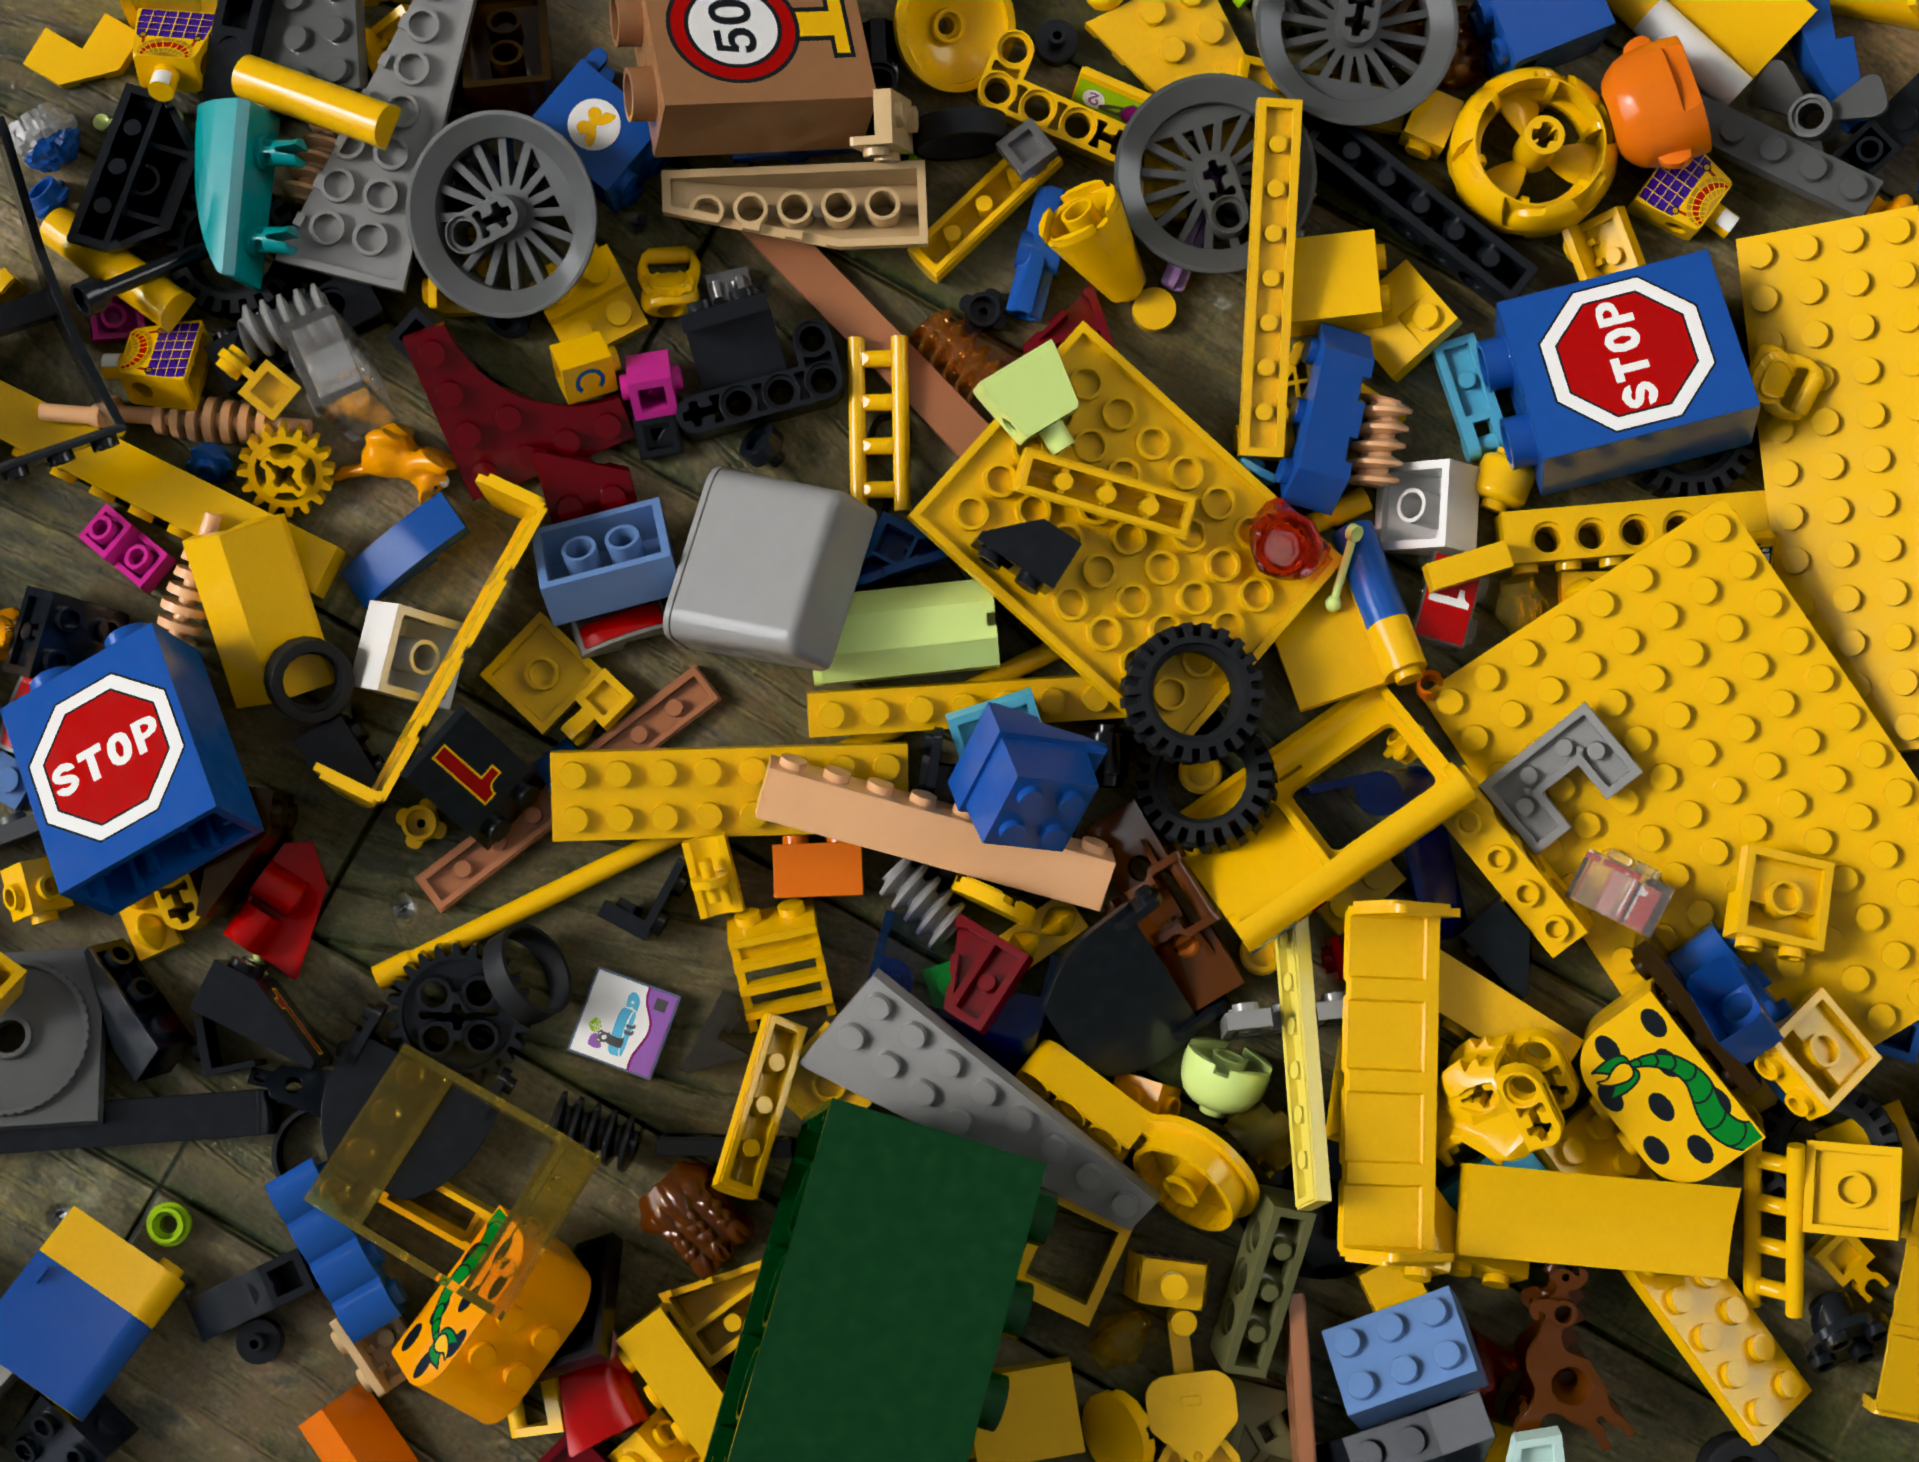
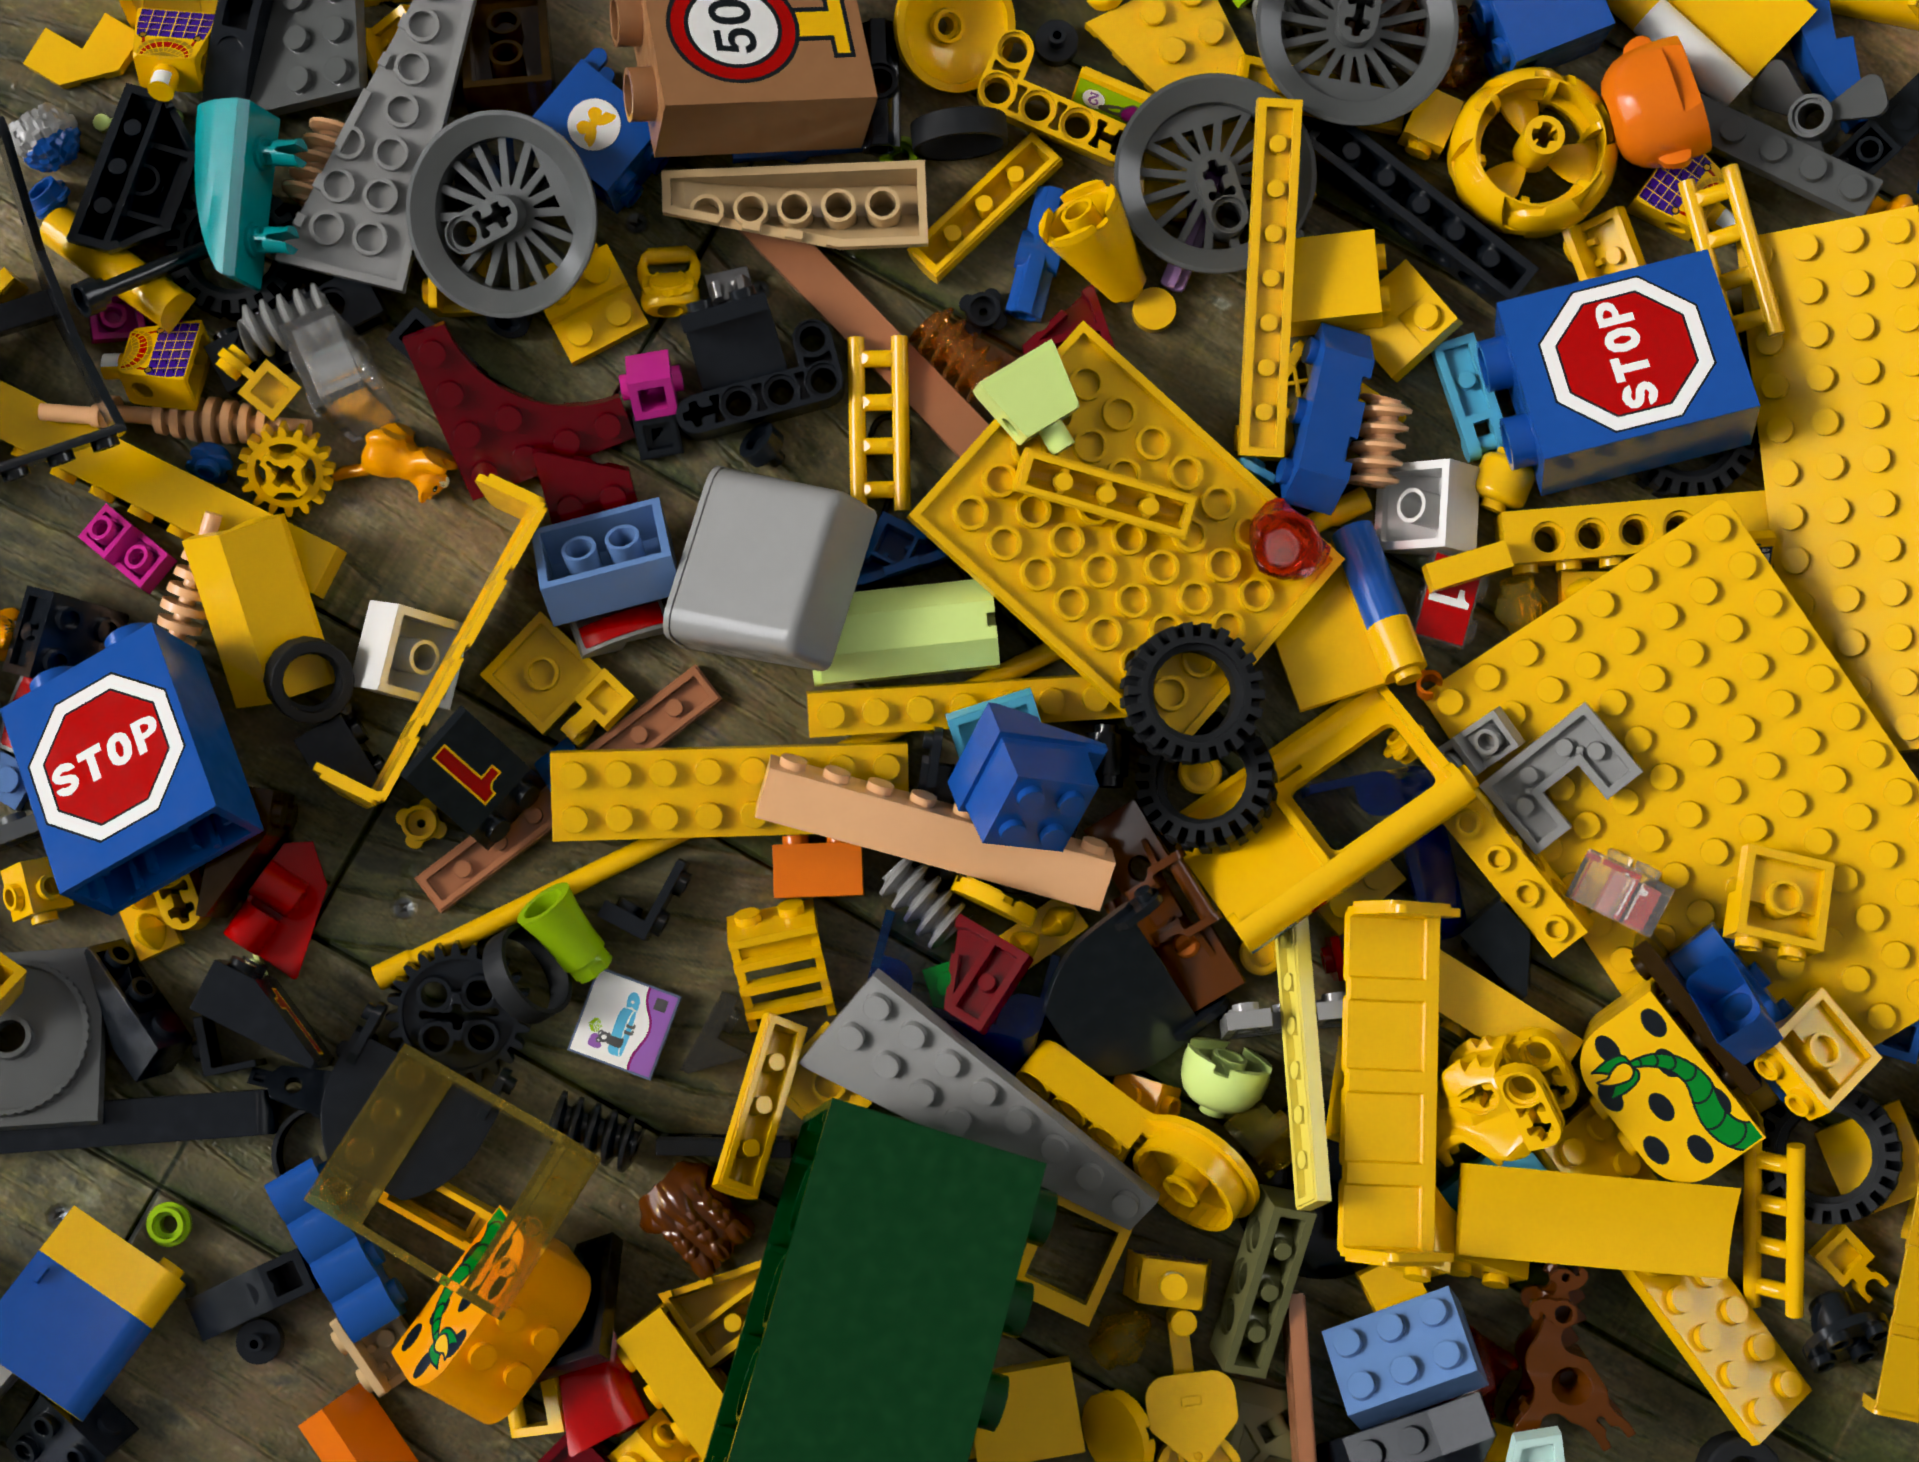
(315, 101): yellow brick -> none
(405, 550): blue slope -> none
(565, 932): none -> lime plant
(585, 367): yellow brick -> none
(713, 875): yellow hips -> none
(893, 125): tan bracket -> none
(1027, 150): flat silver tile -> none
(1030, 551): black slope -> none
(1353, 534): yellowish green hinge -> none
(1483, 742): none -> light grey slope
(1744, 231): none -> yellow bar
(1771, 375): yellow piece -> none
(1853, 1190): yellow plate -> none

